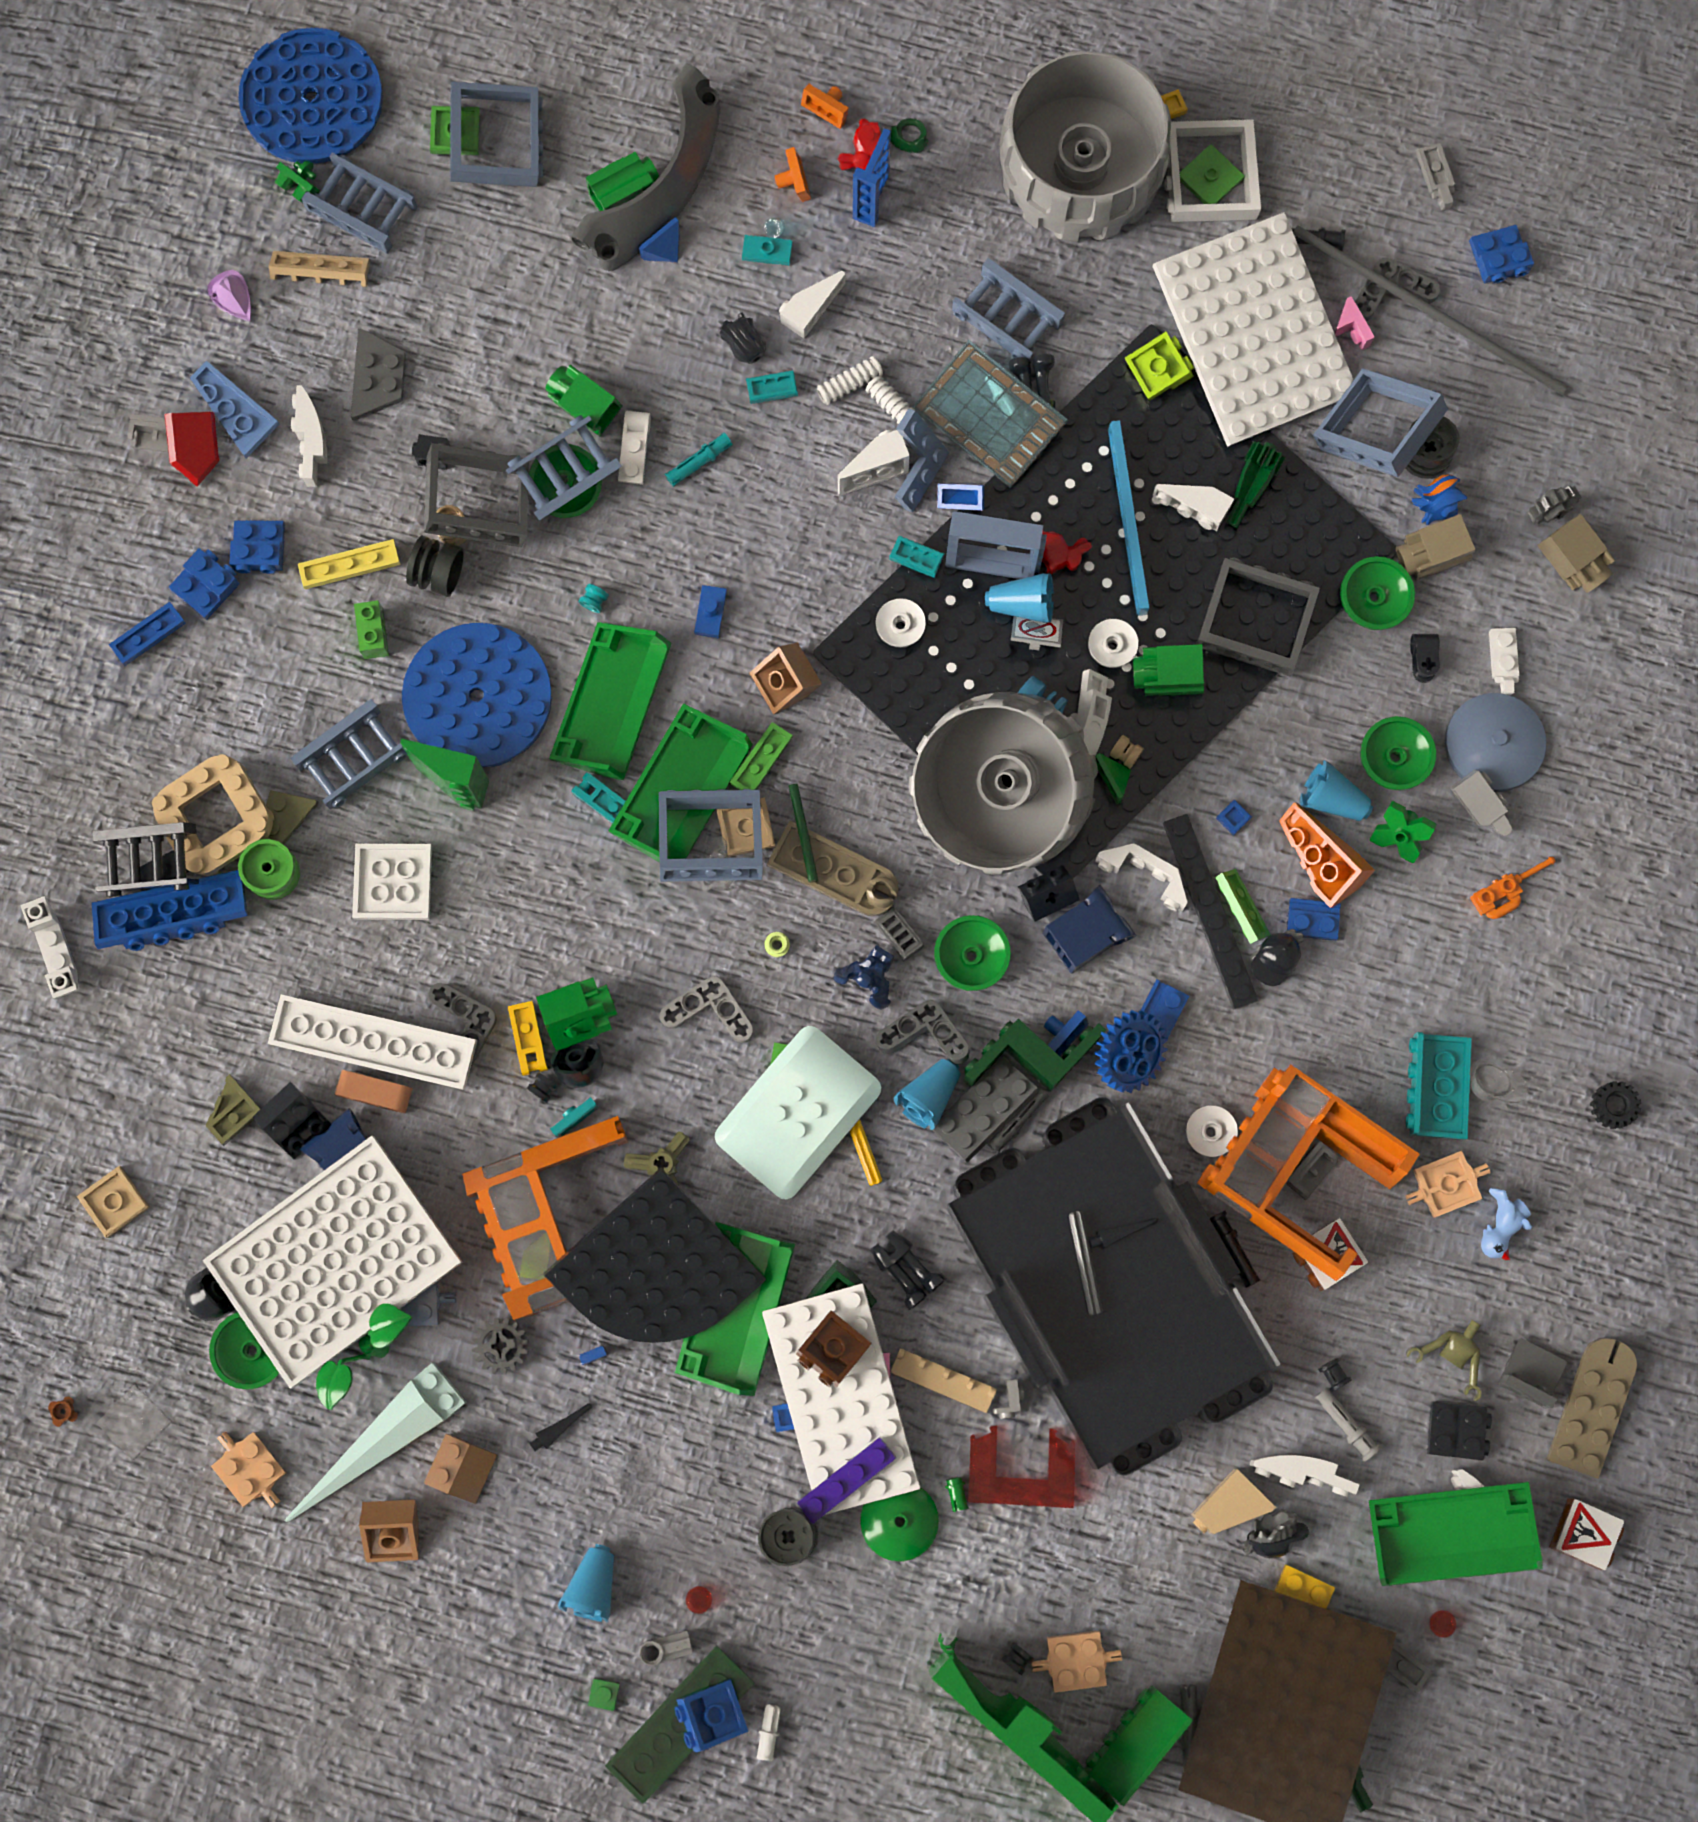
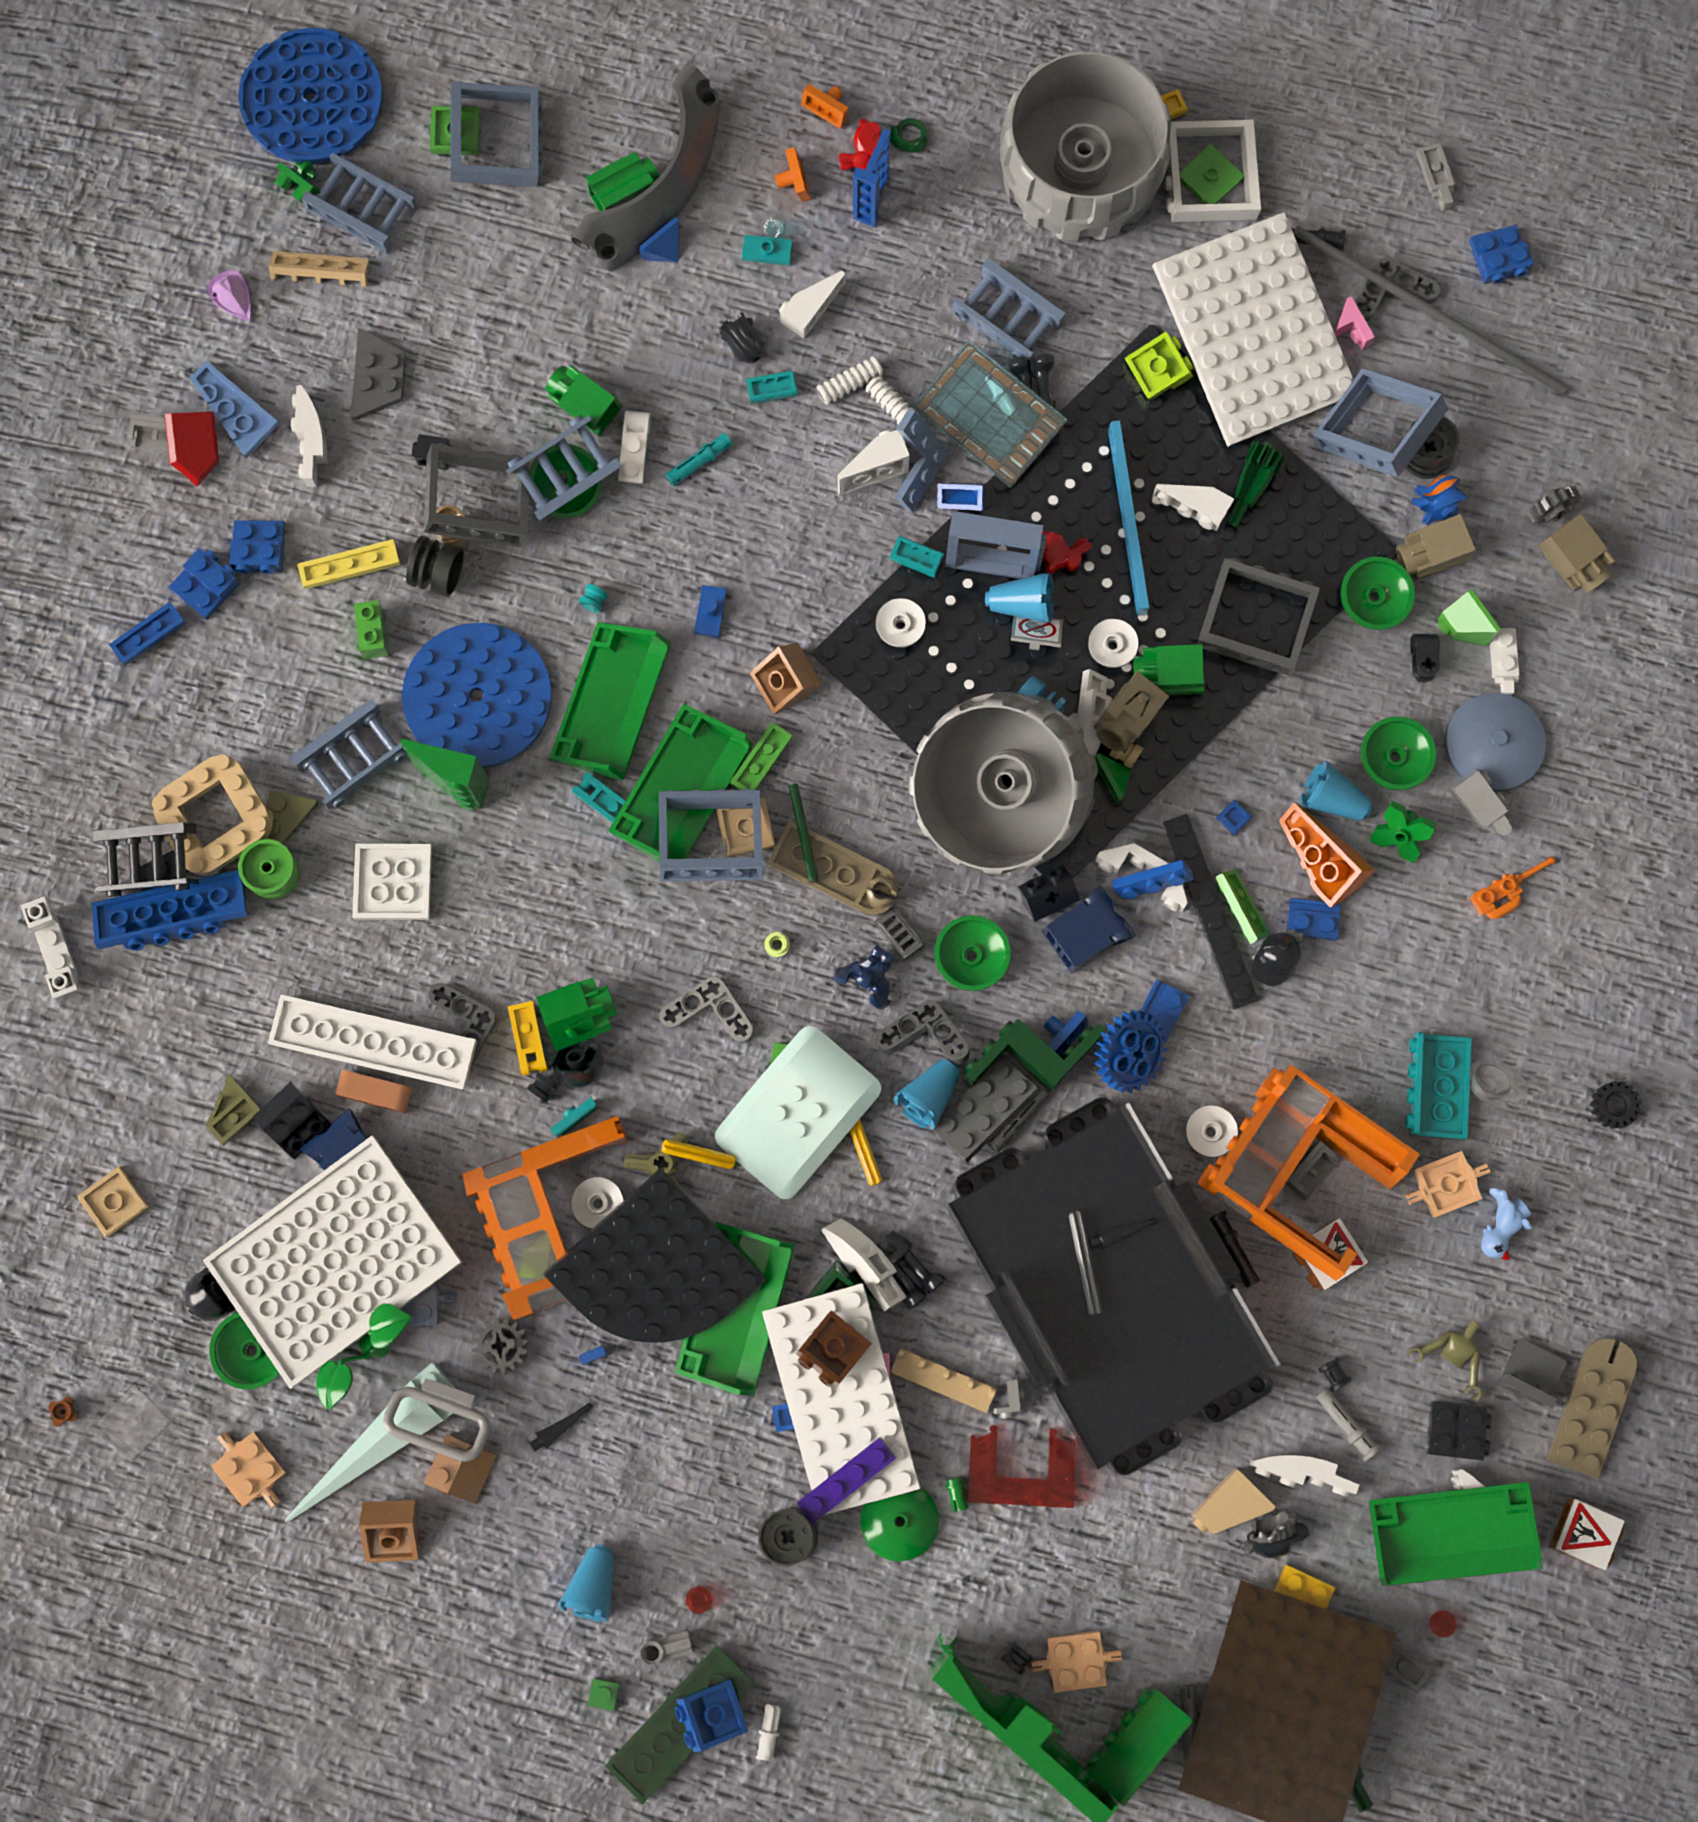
(444, 1398): none -> light grey bar
(587, 1193): none -> white dish
(698, 1154): none -> yellow axle
(867, 1259): none -> white slope
(1128, 713): none -> dark tan piece
(1153, 880): none -> blue plate
(1468, 621): none -> slope

